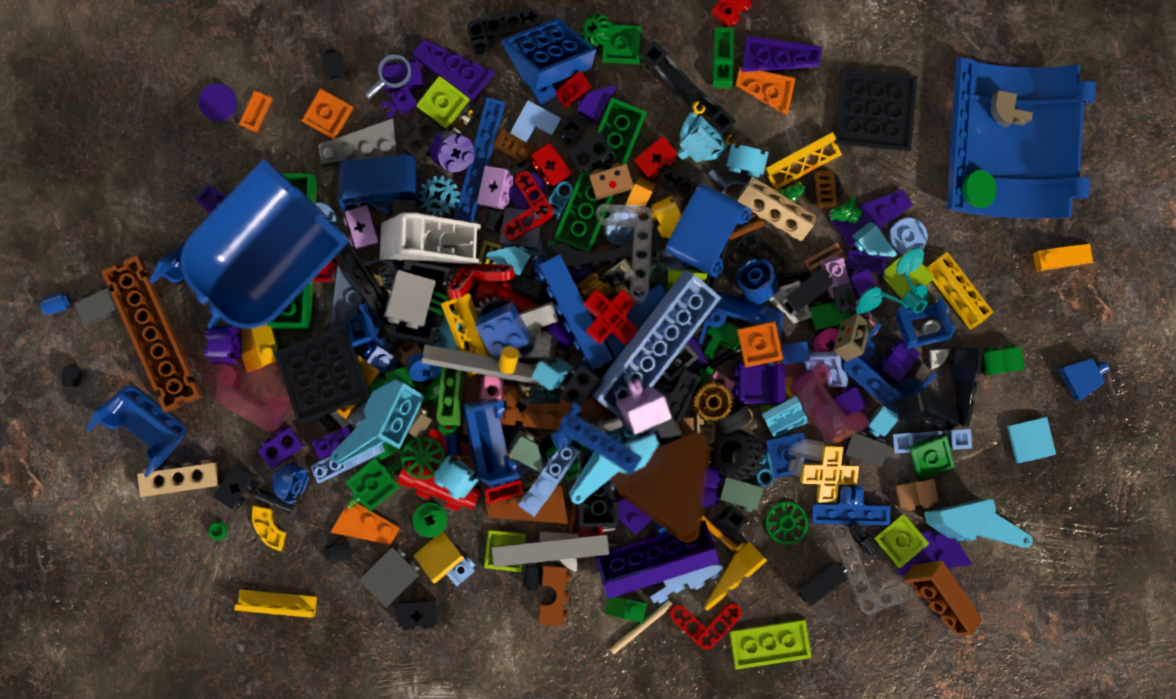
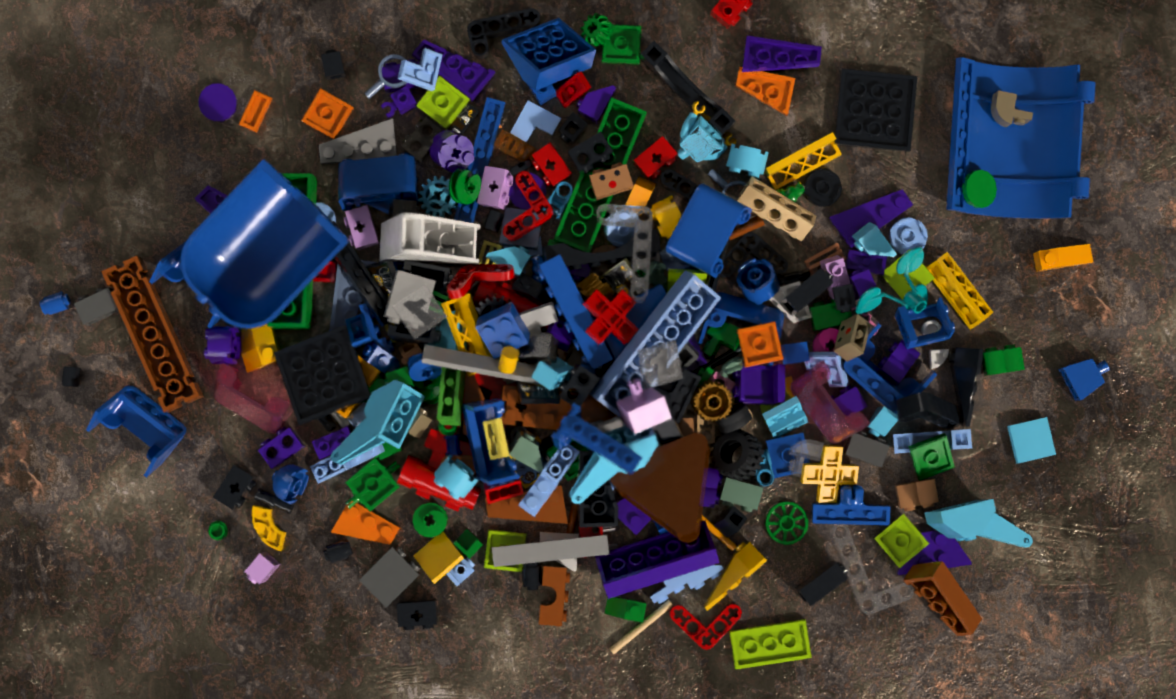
(209, 478): tan brick -> none
(262, 568): none -> lavender brick
(276, 603): yellow fence -> none
(419, 311): none -> clear tile
(422, 457): green wheel -> none
(425, 73): none -> light blue tile
(464, 186): none -> green piece
(468, 543): none -> green panel
(494, 382): bright pink brick -> none
(496, 438): none -> light yellow tile
(660, 364): none -> clear tile
(723, 57): green slope -> none
(731, 366): none -> sand green piece
(830, 204): clear orange slope -> none
(847, 212): green animal -> none
(863, 538): black axle -> none

